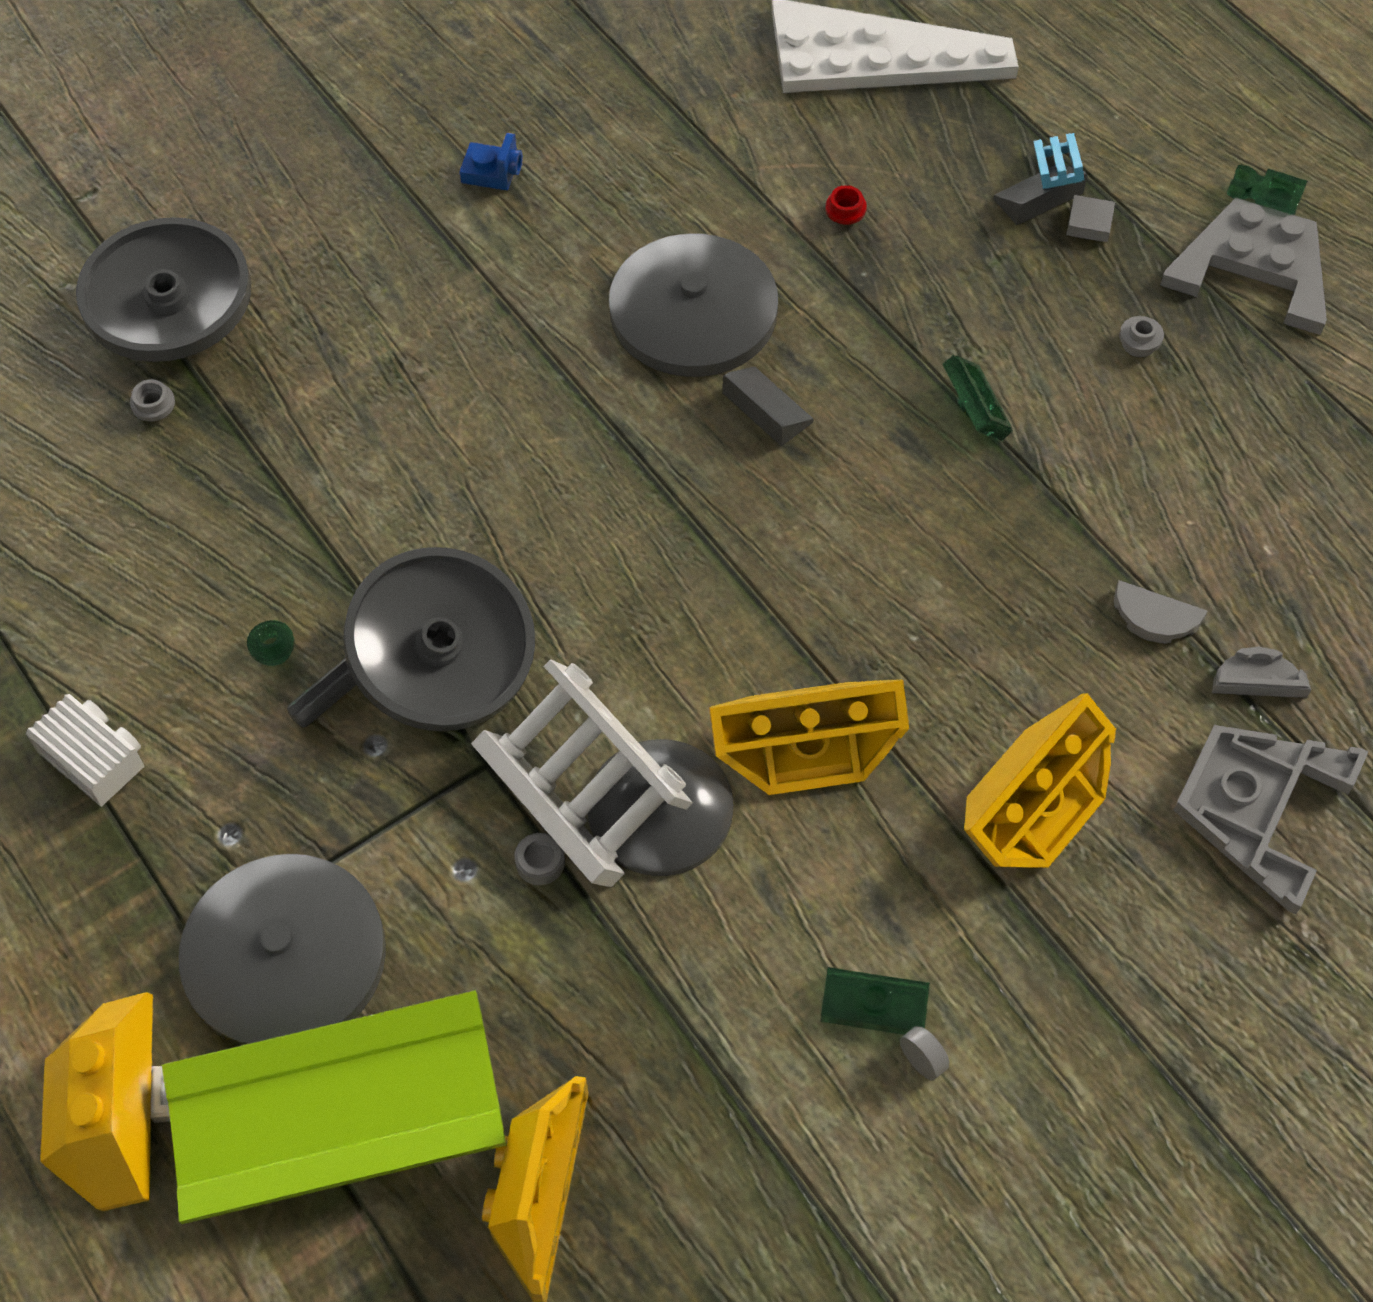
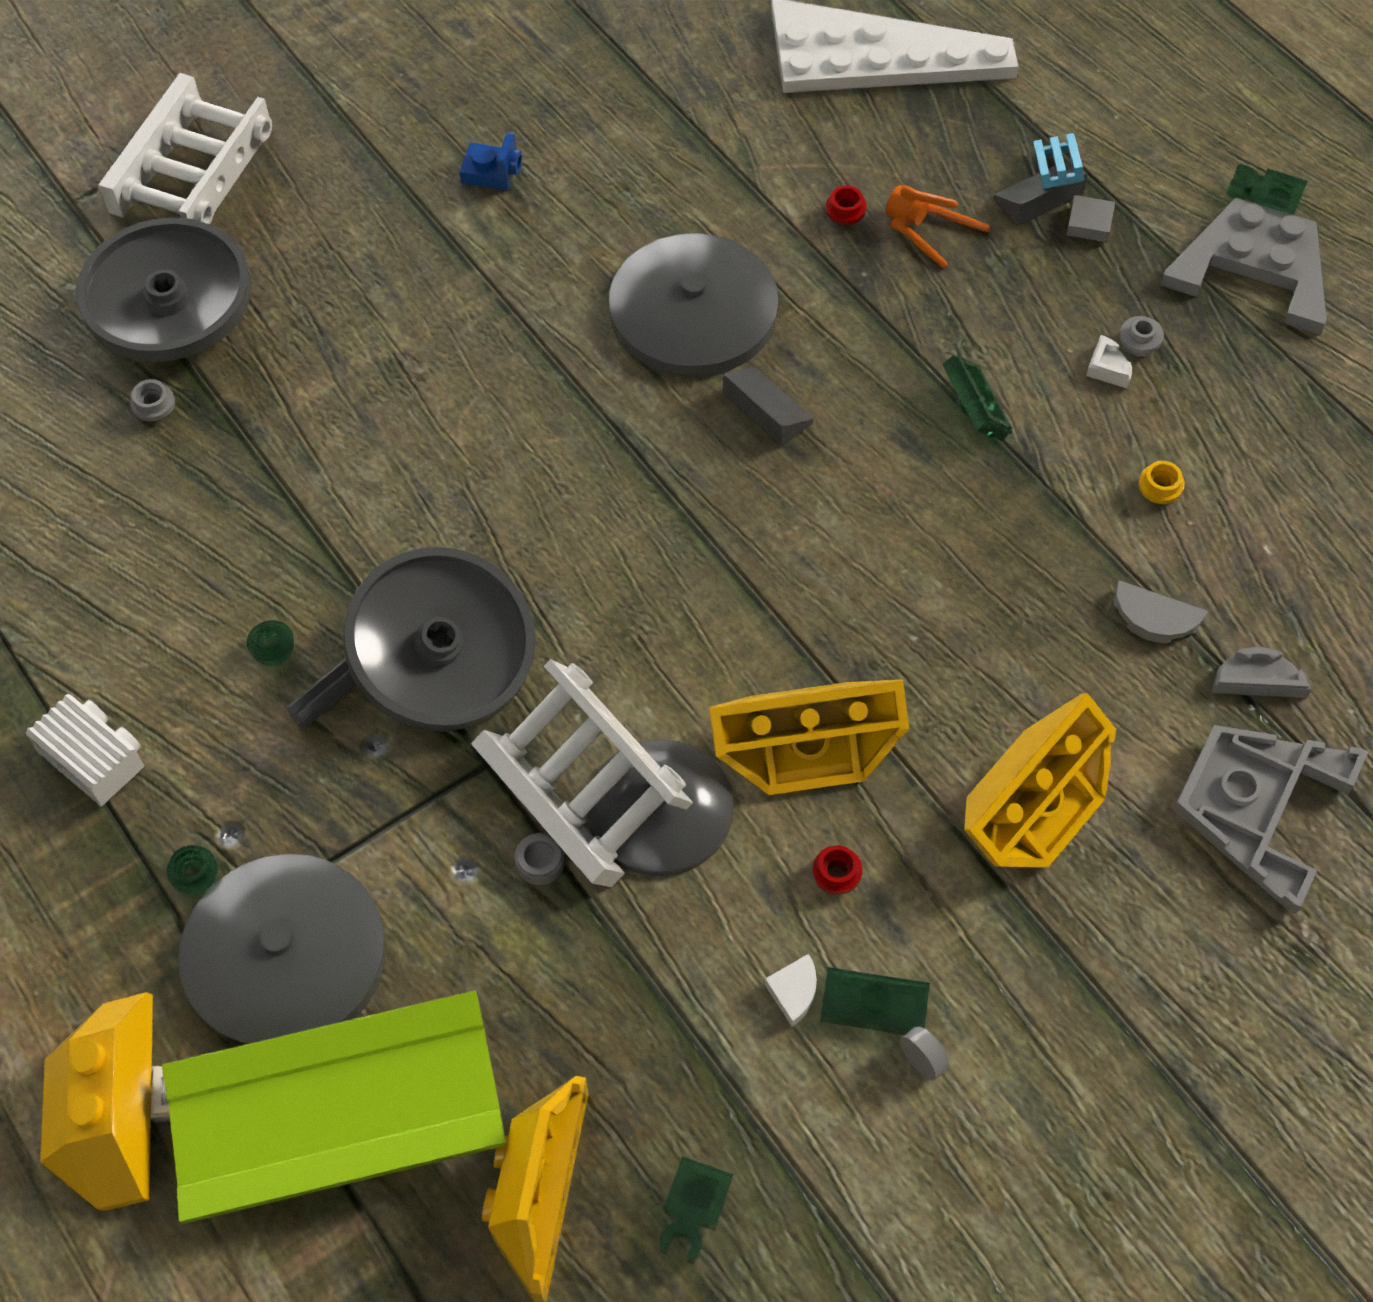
(167, 128): none -> white fence
(183, 860): none -> clear green plate
(696, 1201): none -> clear green plate
(794, 988): none -> white tile
(840, 857): none -> red plate
(911, 206): none -> orange plant
(1110, 364): none -> white tile
(1163, 473): none -> yellow plate

